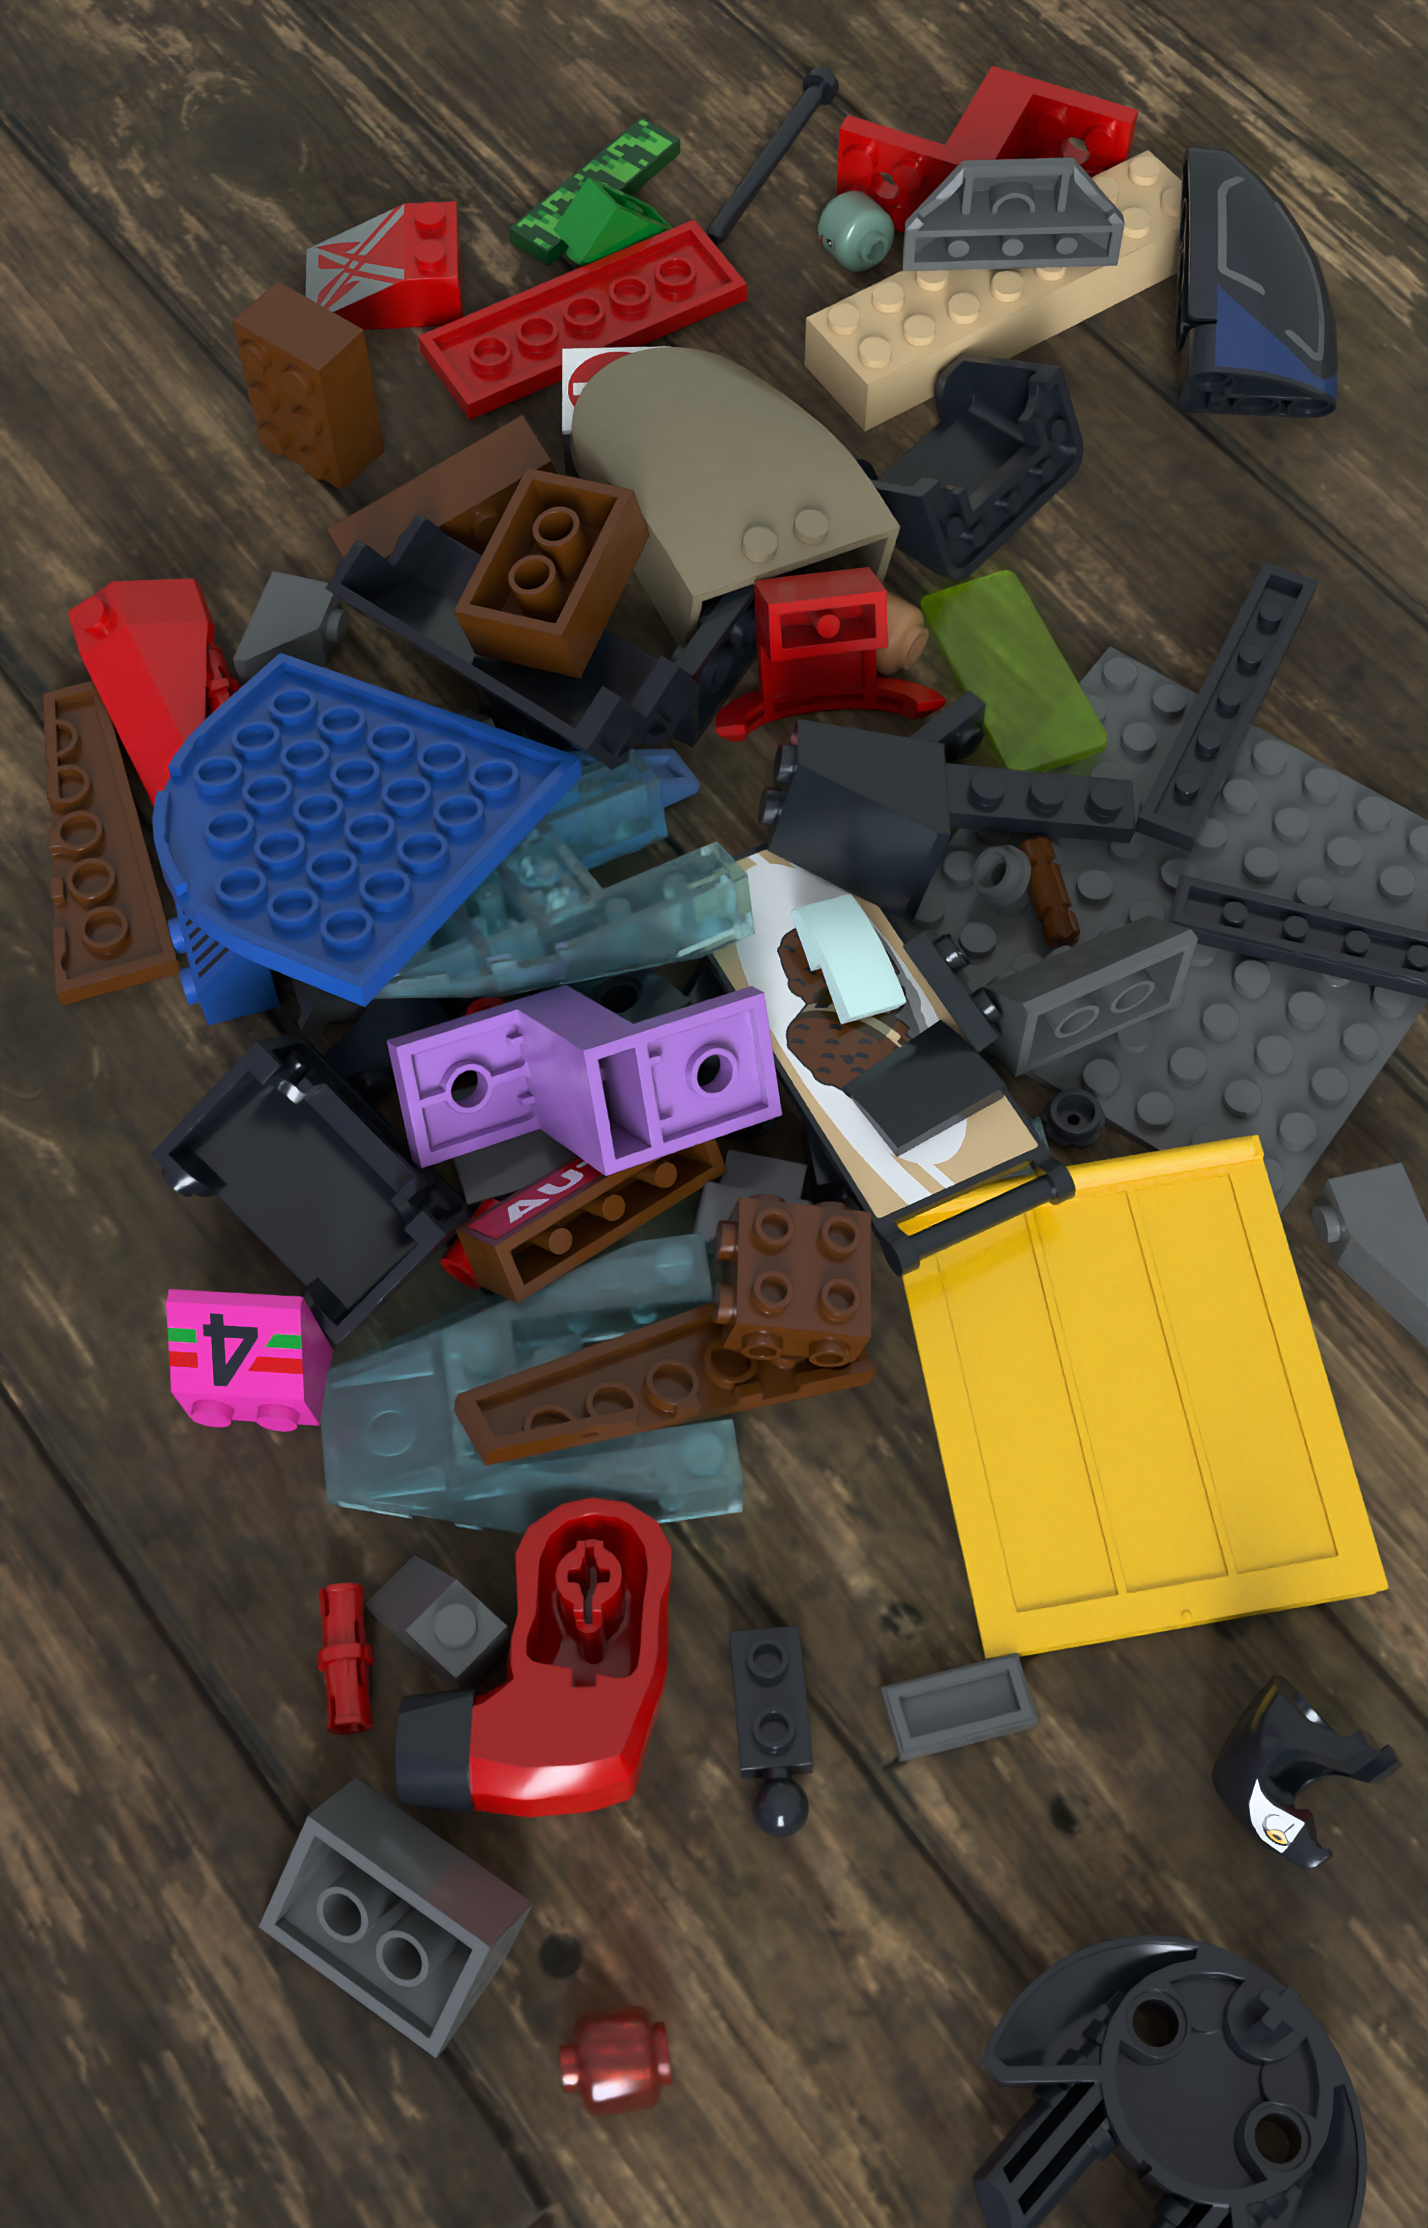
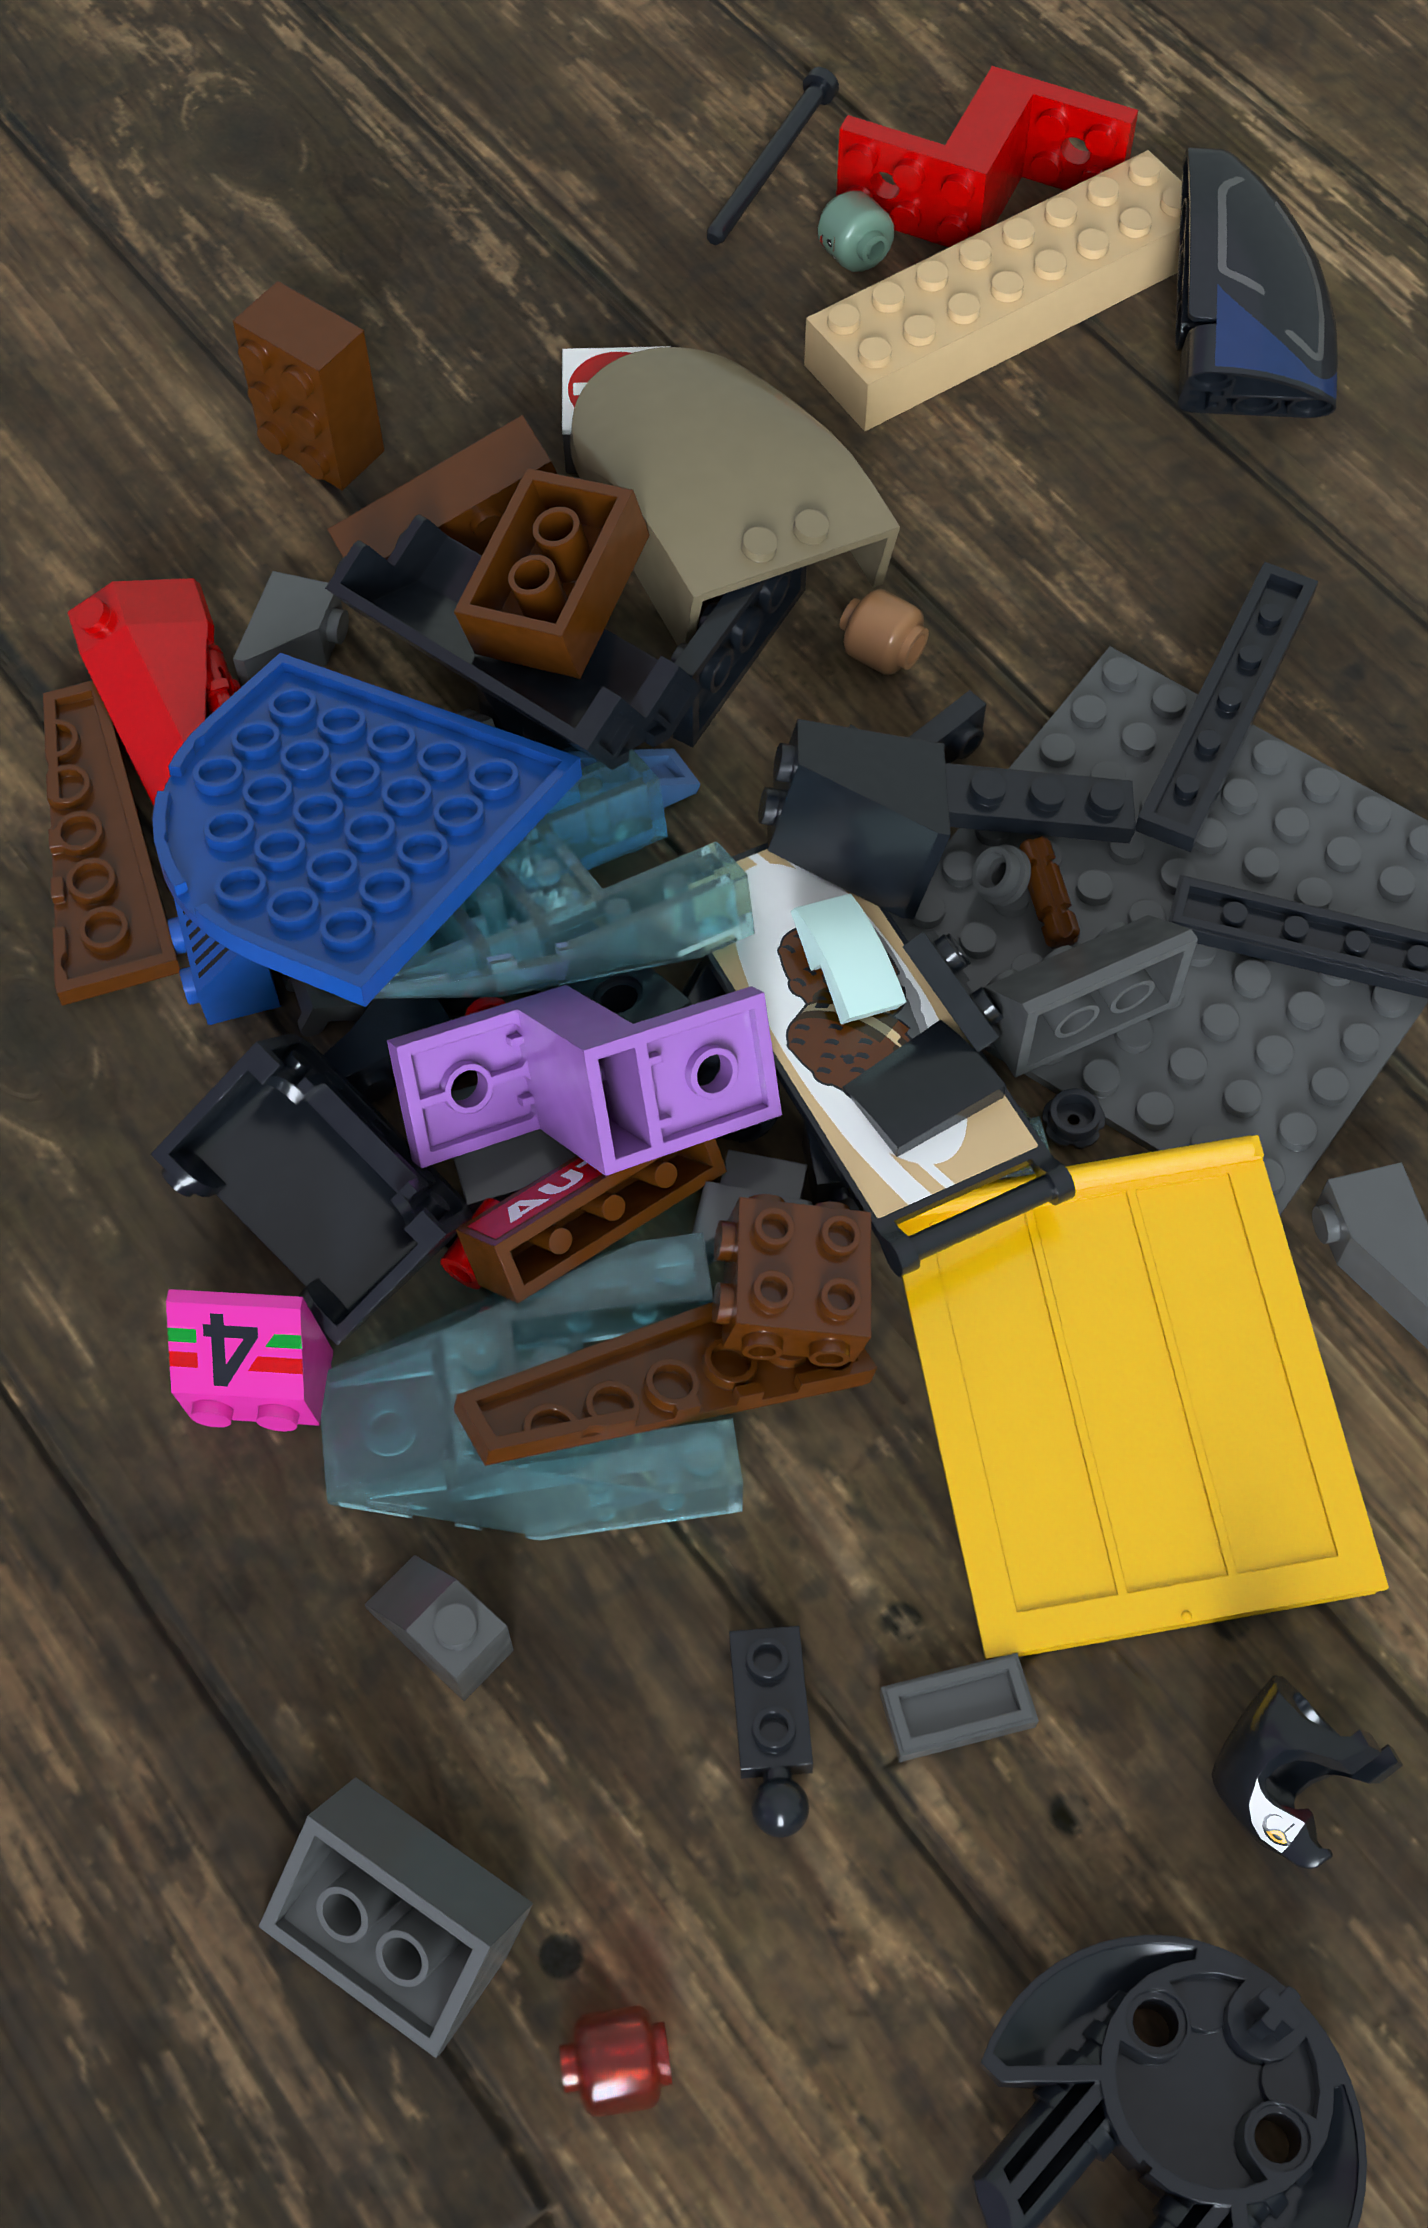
(345, 1659): red pin -> none
(392, 269): red slope -> none
(579, 1678): red piece -> none
(605, 222): green slope -> none
(605, 304): red plate -> none
(622, 165): tile -> none
(820, 653): red piece -> none
(986, 466): black windscreen -> none
(1013, 665): clear neon green piece -> none
(1014, 218): dark grey wedge -> none

